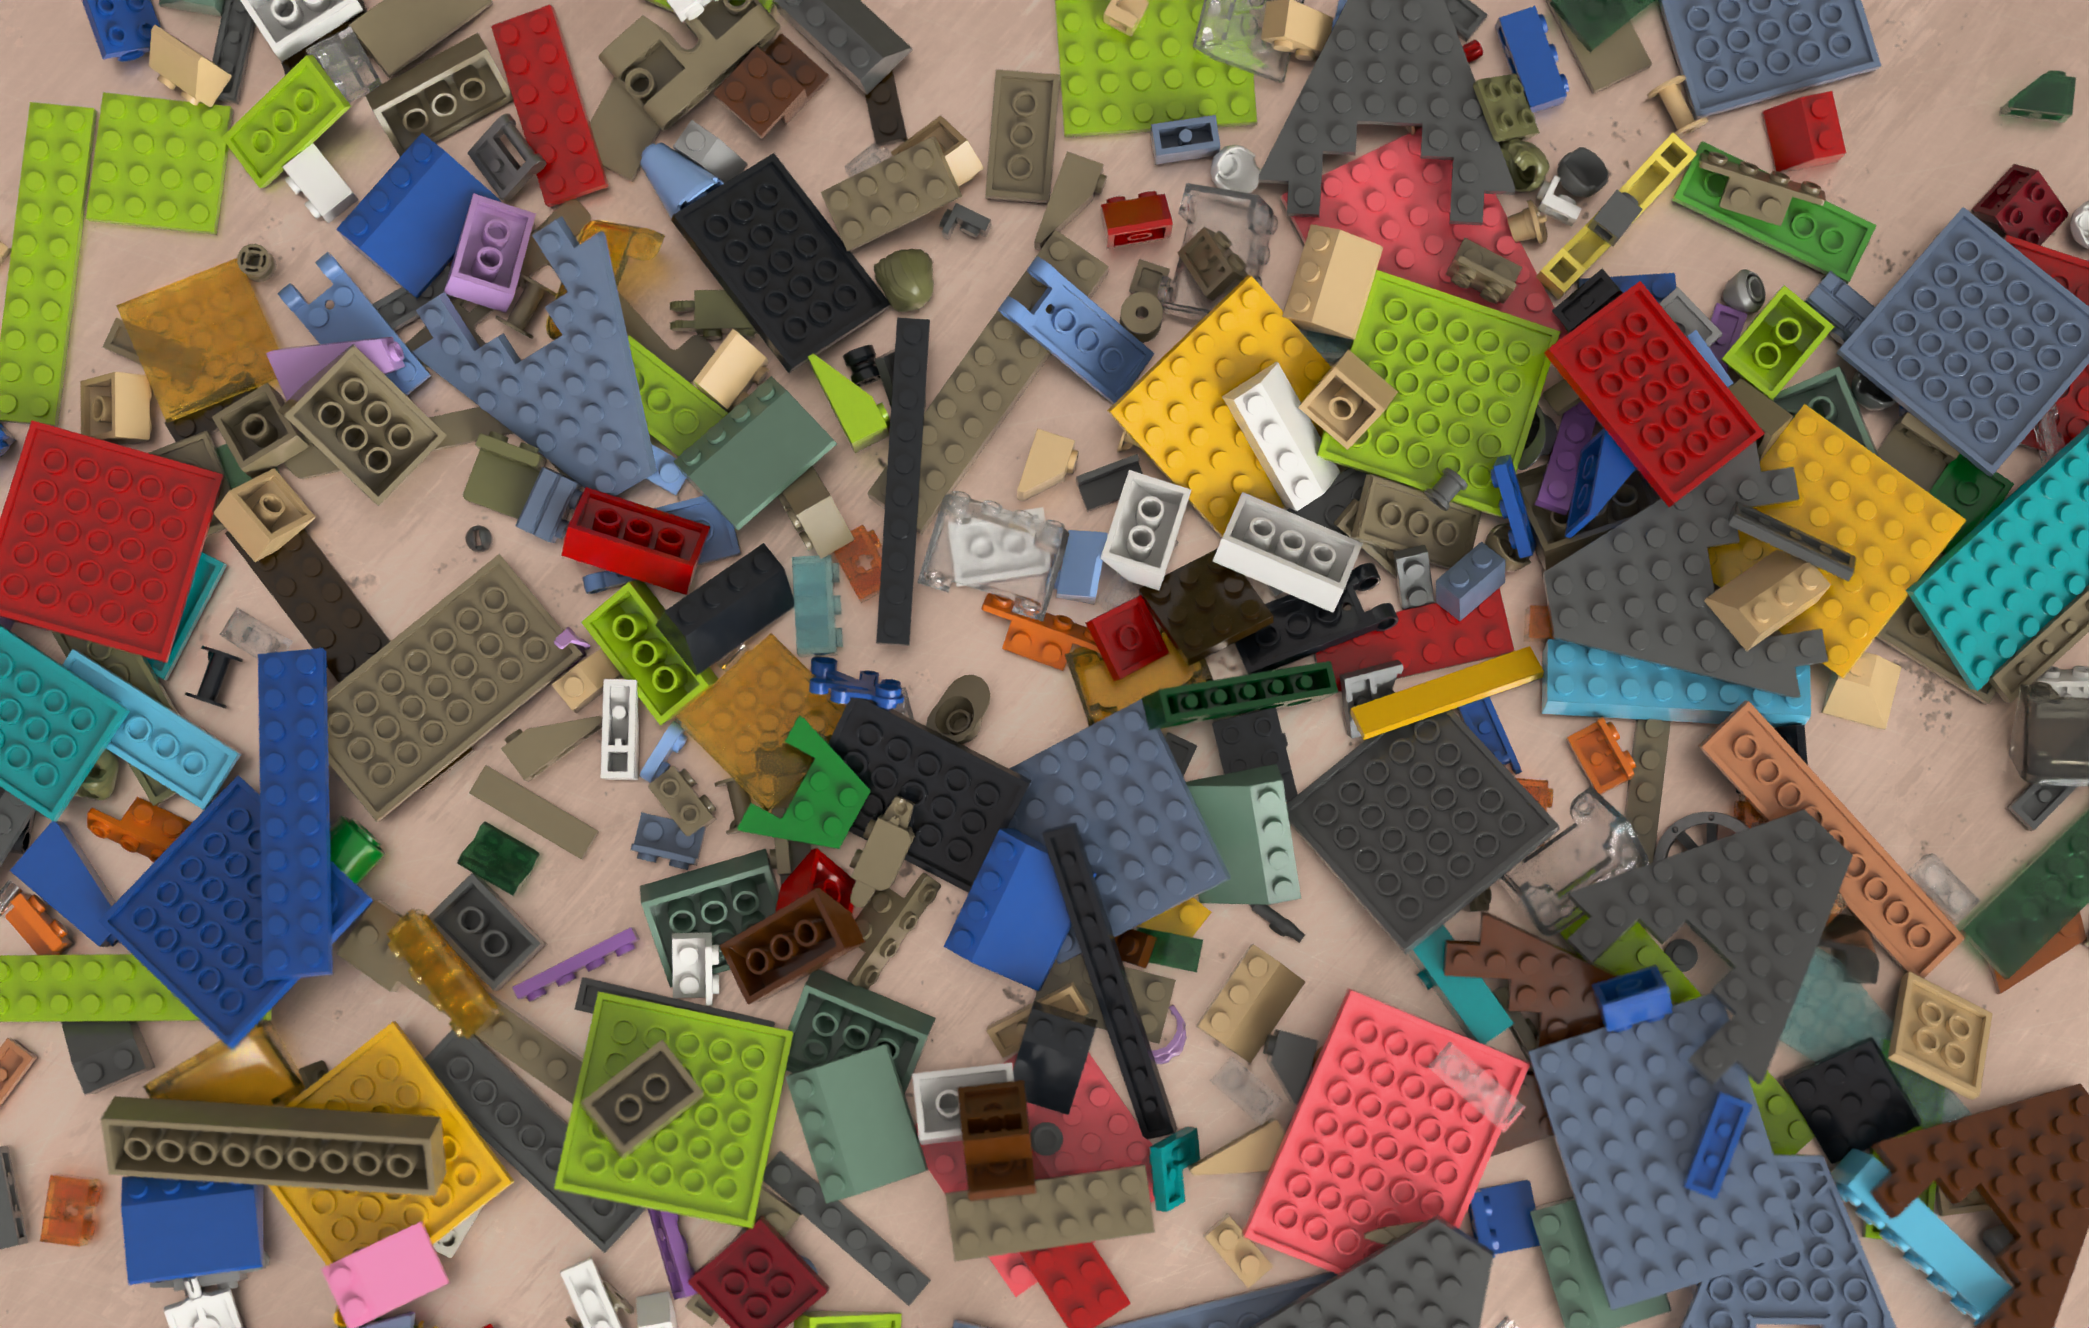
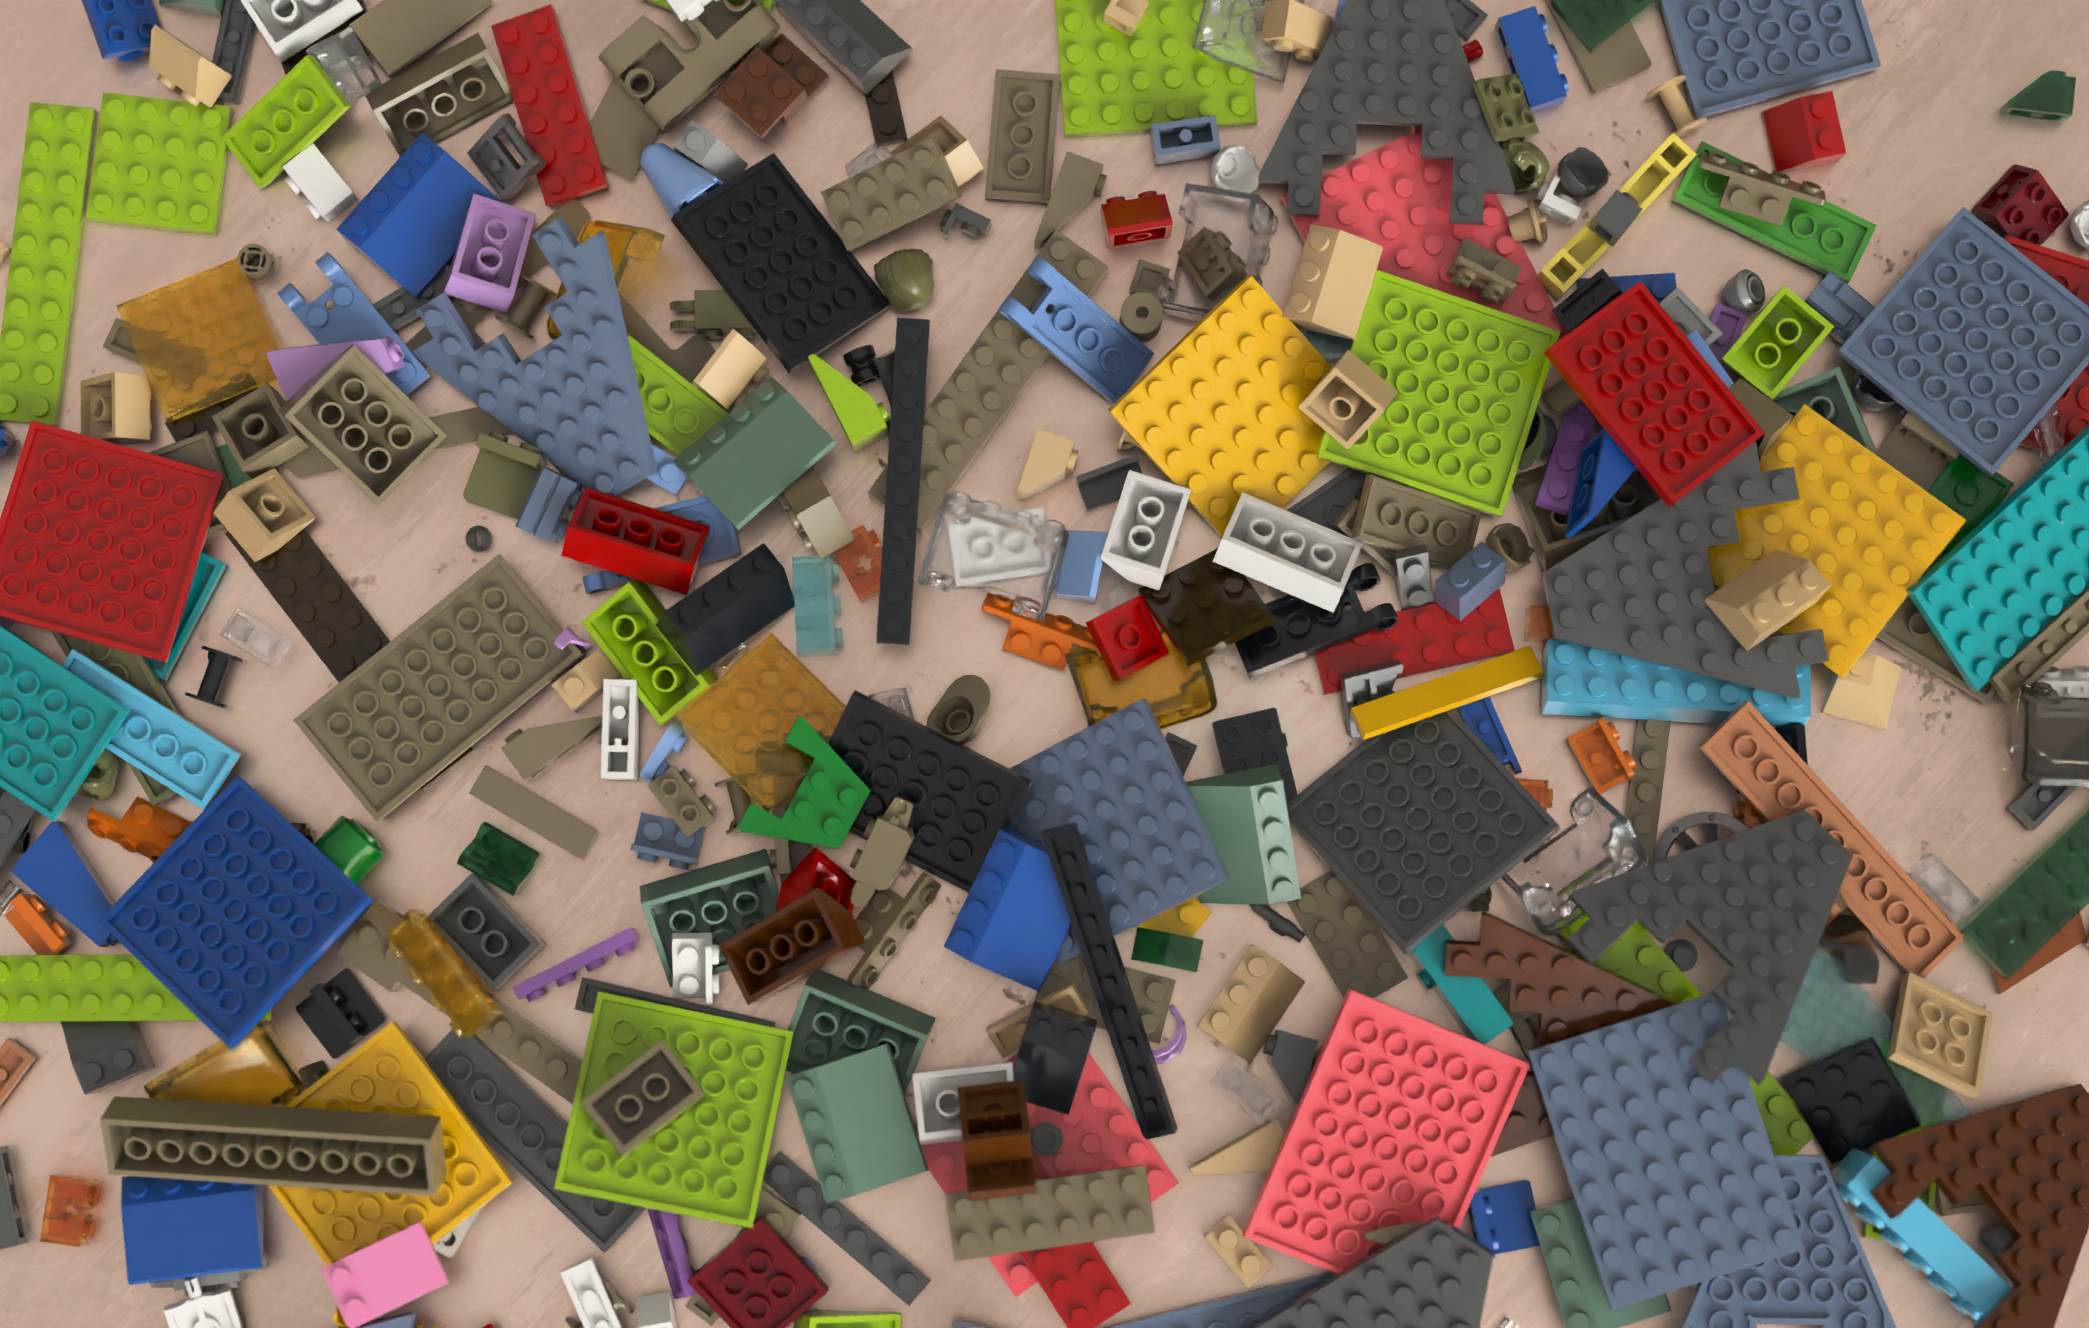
(294, 814): blue plate -> none
(340, 1013): none -> black bracket
(886, 693): blue plant -> none
(1135, 947): reddish brown bracket -> none
(1167, 1162): teal plate -> none
(1239, 695): dark green brick -> none
(1281, 437): white slope -> none
(1346, 938): none -> dark tan plate
(1446, 489): dark grey bush -> none
(1476, 1087): clear plate -> none
(1513, 506): blue plate -> none
(1632, 999): blue slope -> none
(1717, 1145): blue plate -> none
(1792, 541): dark grey tile -> none

